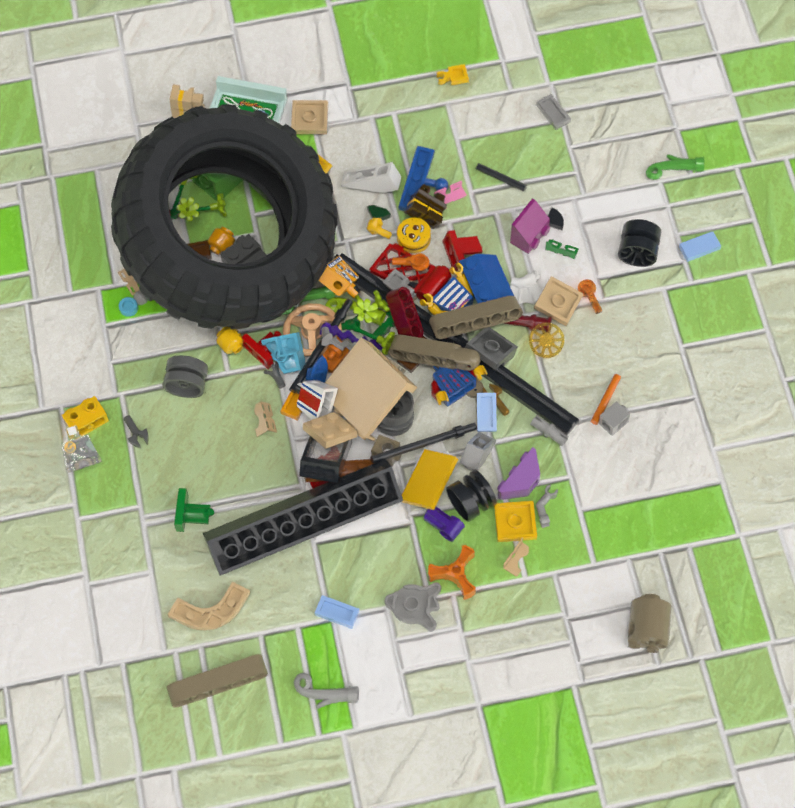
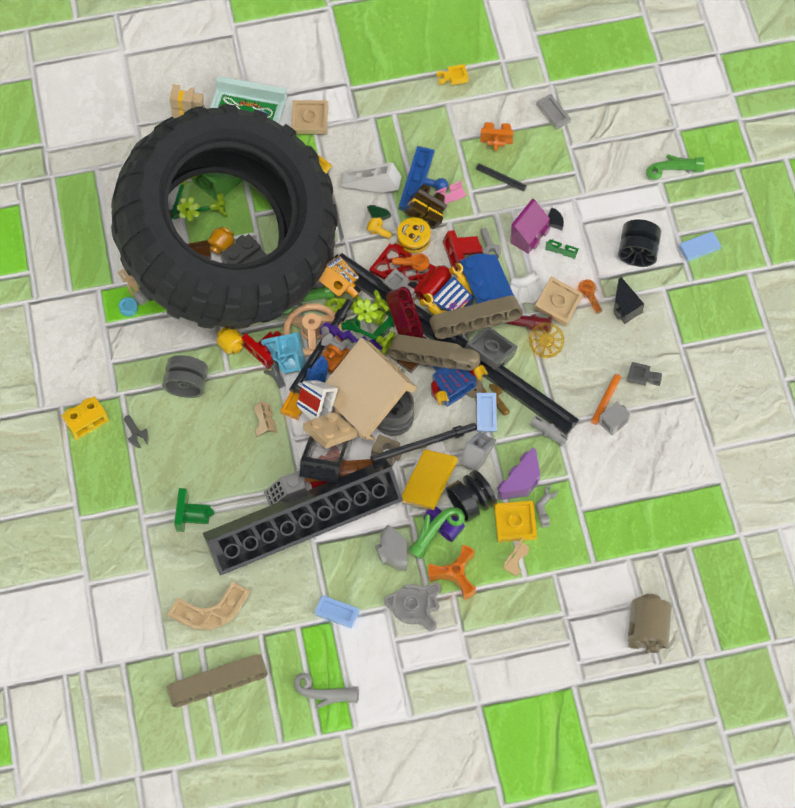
(79, 451): torso -> none
(285, 488): none -> light grey slope
(392, 549): none -> light grey piece
(429, 529): none -> bright green plant
(490, 247): none -> light grey bar
(496, 137): none -> orange hips
(627, 303): none -> black slope
(641, 374): none -> dark grey plate

